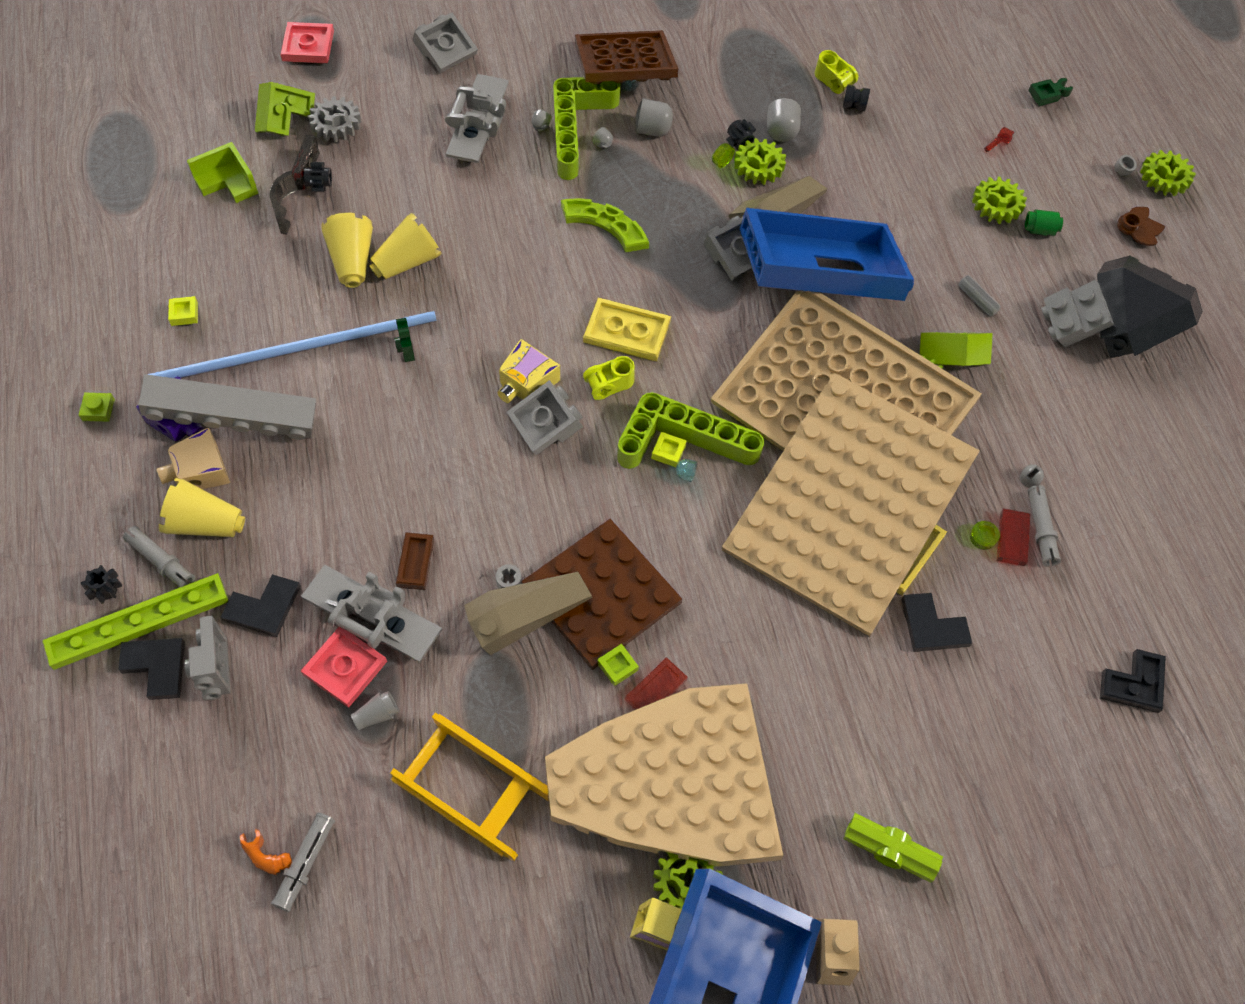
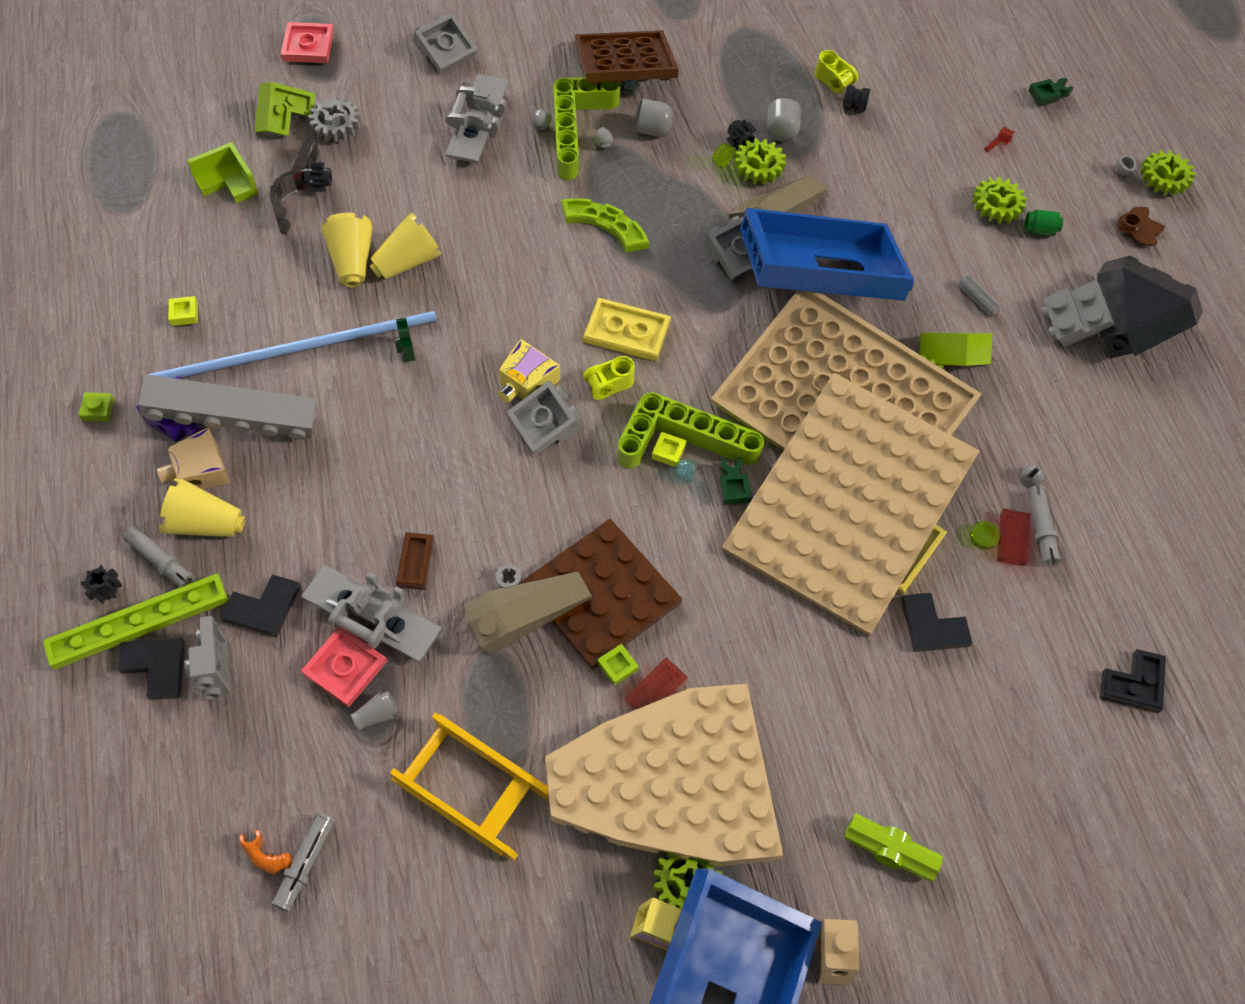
(734, 486): none -> dark green plate

